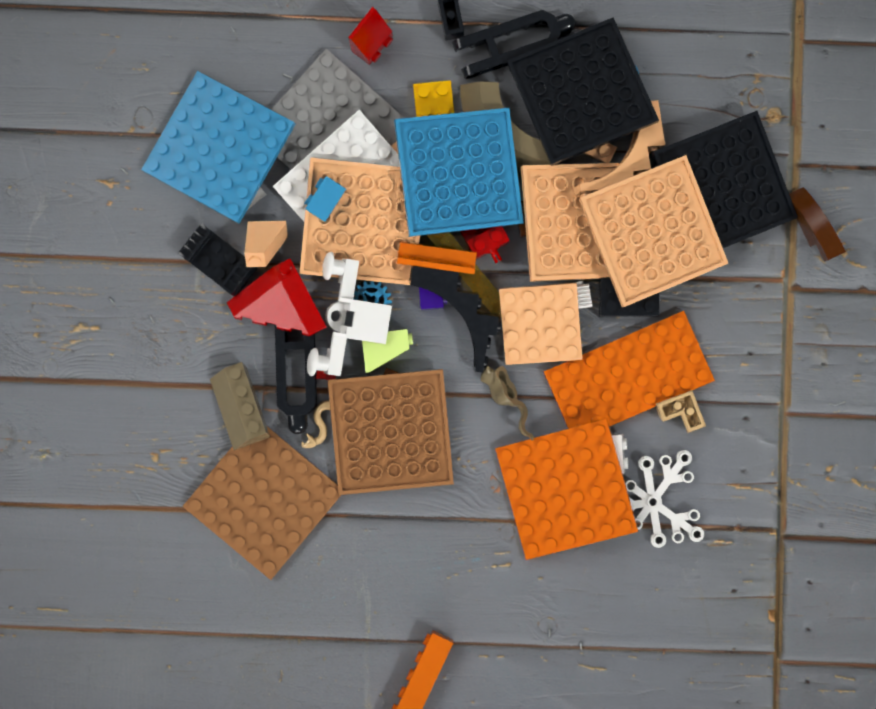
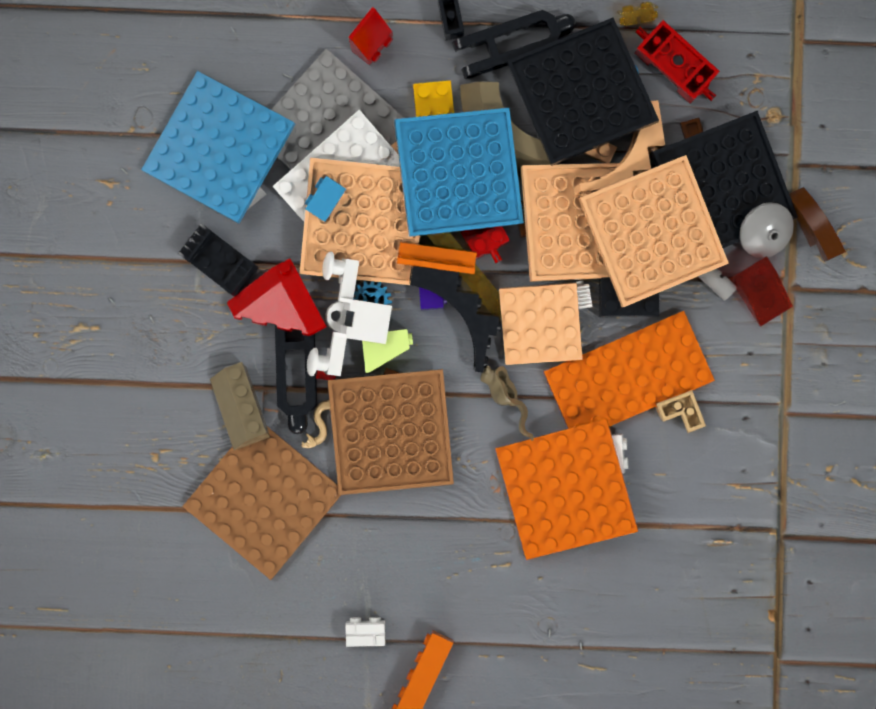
(263, 241): light nougat slope -> none
(365, 632): none -> white brick
(630, 14): none -> clear yellow hinge
(670, 476): white plant -> none
(690, 77): none -> red brick
(691, 127): none -> reddish brown tile
(718, 283): none -> light grey pin
(759, 227): none -> light grey dish
(762, 291): none -> clear red slope

